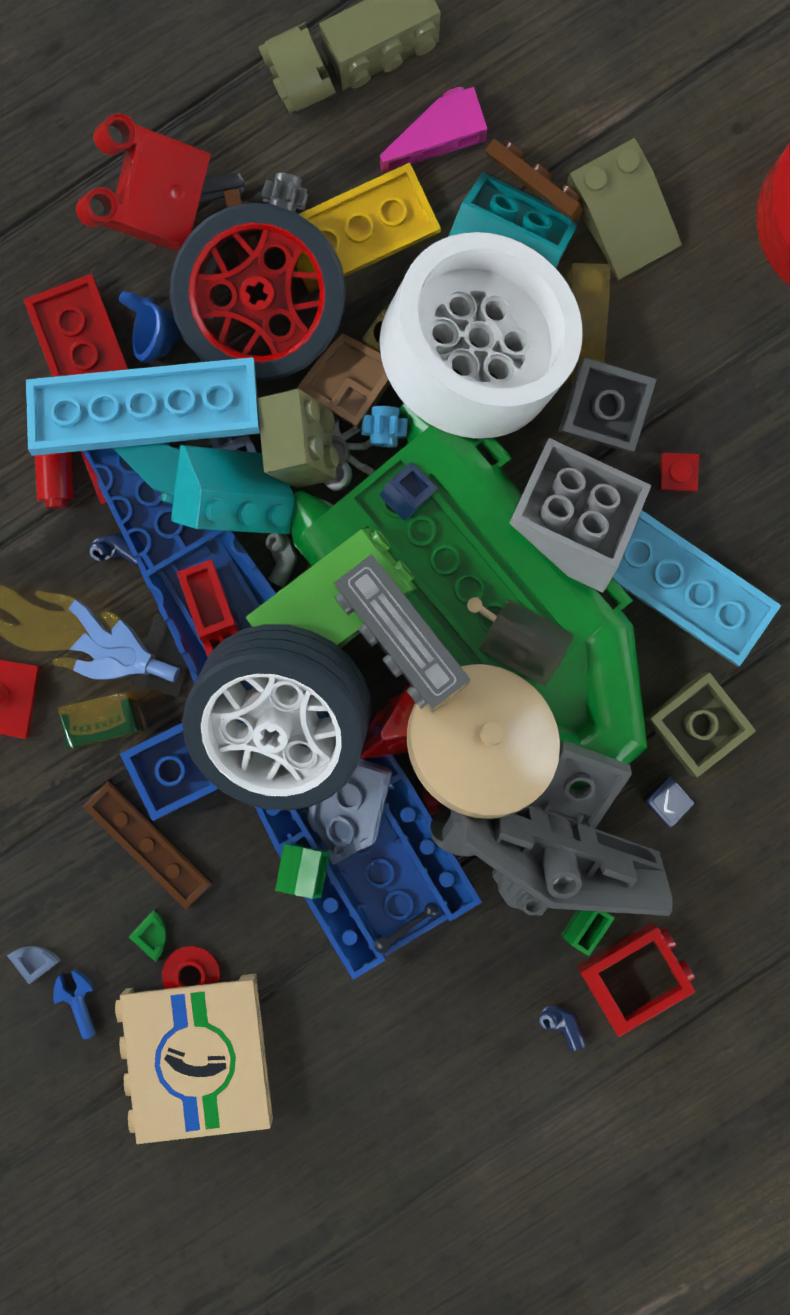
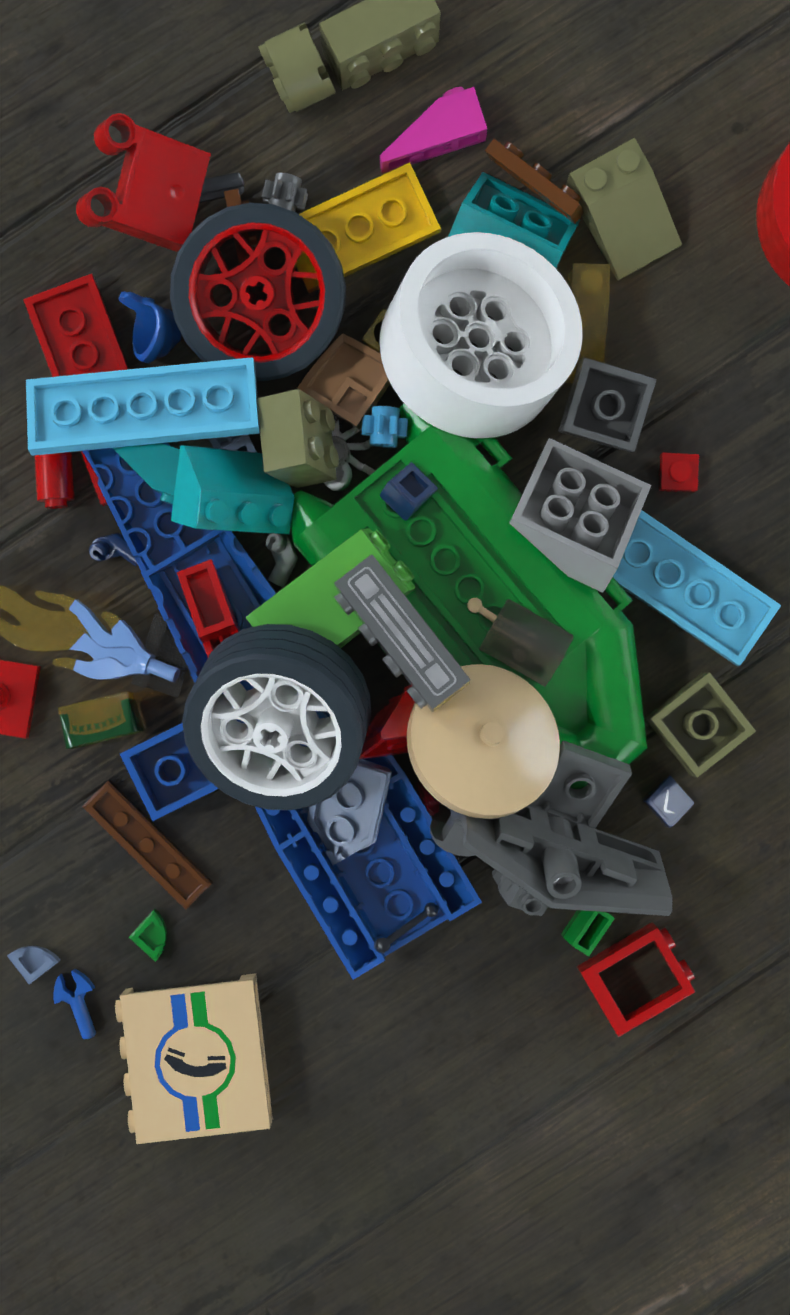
(190, 956): red piece -> none
(302, 871): green piece -> none
(566, 1022): dark blue arm -> none

